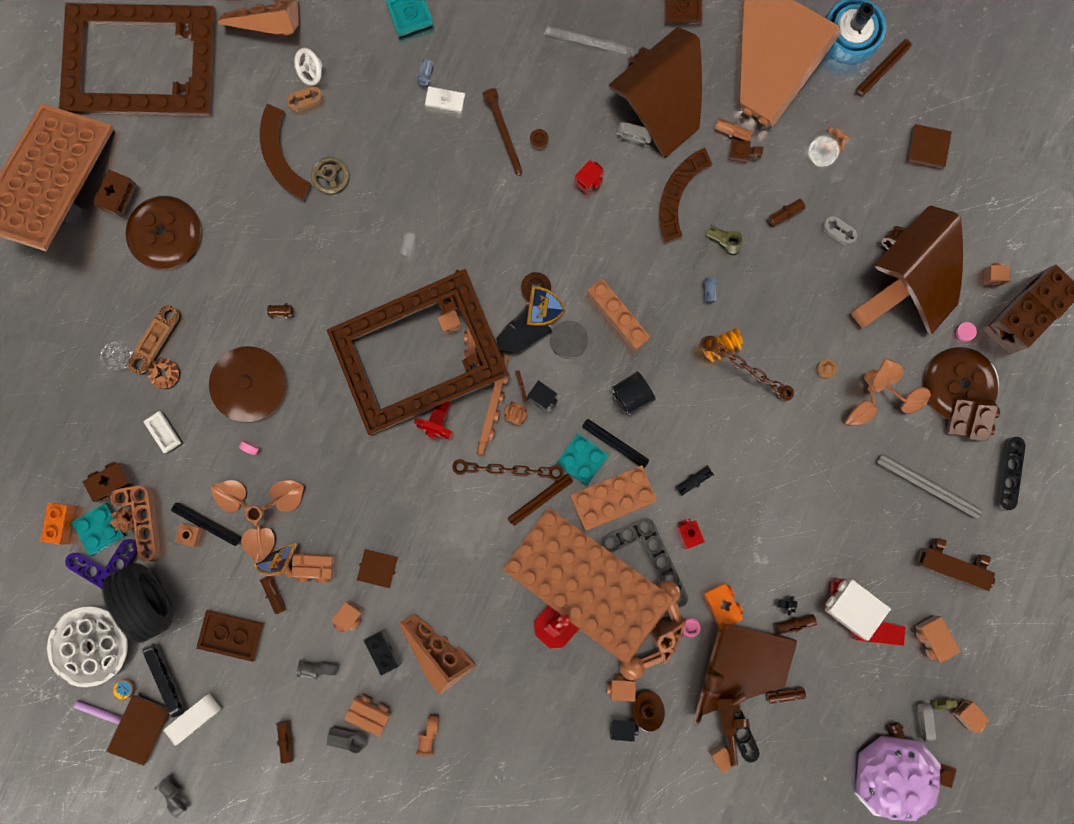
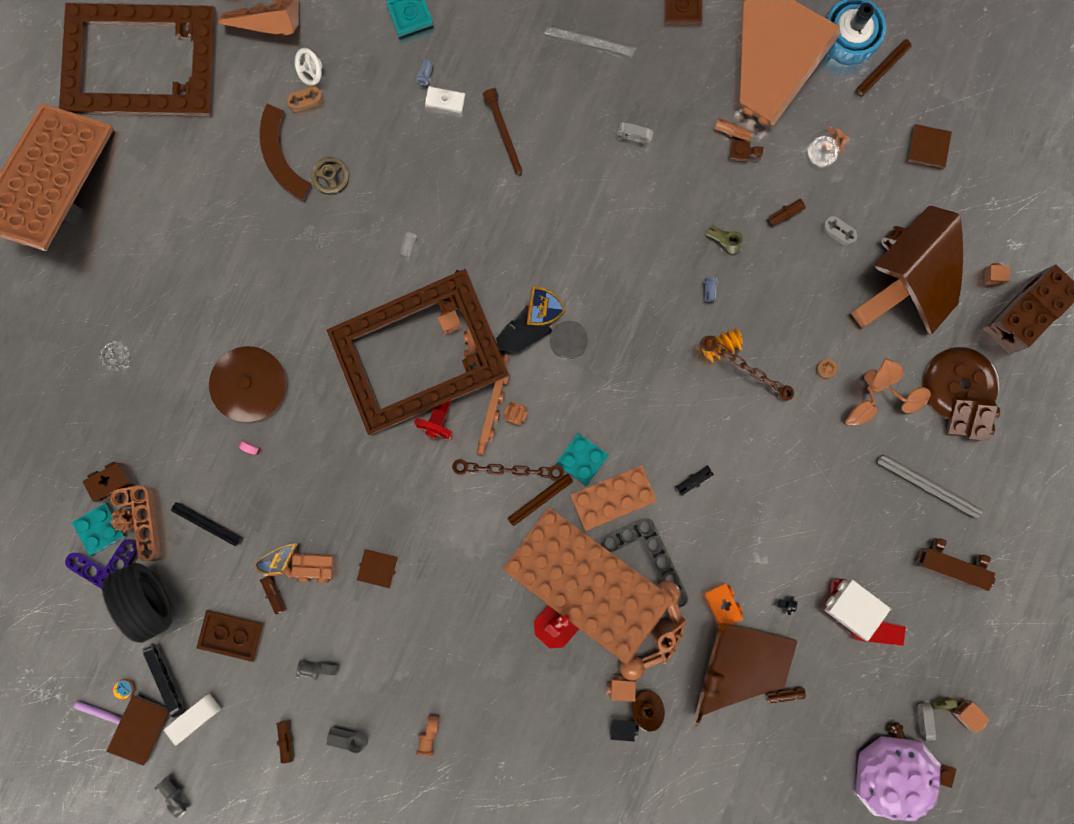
(57, 523): orange brick -> none
(69, 650): white brick -> none
(122, 188): reddish brown brick -> none
(153, 339): medium nougat plate -> none
(162, 432): white plate -> none
(172, 373): nougat gear -> none
(178, 241): reddish brown brick -> none
(194, 538): nougat plate -> none
(257, 542): nougat plant -> none
(280, 310): reddish brown pin -> none
(347, 617): nougat brick -> none
(367, 715): nougat brick -> none
(382, 652): black brick -> none
(438, 659): nougat wedge -> none
(521, 386): reddish brown piece -> none
(536, 278): reddish brown gear -> none
(539, 139): reddish brown tile -> none
(542, 397): black brick -> none
(589, 176): red brick -> none
(615, 443): black axle -> none
(618, 315): nougat brick -> none
(633, 394): black piece -> none
(665, 88): reddish brown panel -> none
(673, 191): reddish brown tile -> none
(690, 533): red brick -> none
(692, 627): bright pink tile -> none
(721, 758): nougat plate -> none
(729, 724): reddish brown piece -> none
(753, 746): black beam -> none
(796, 624): reddish brown pin -> none
(937, 639): nougat brick -> none
(966, 331): bright pink tile -> none
(1015, 474): black beam -> none

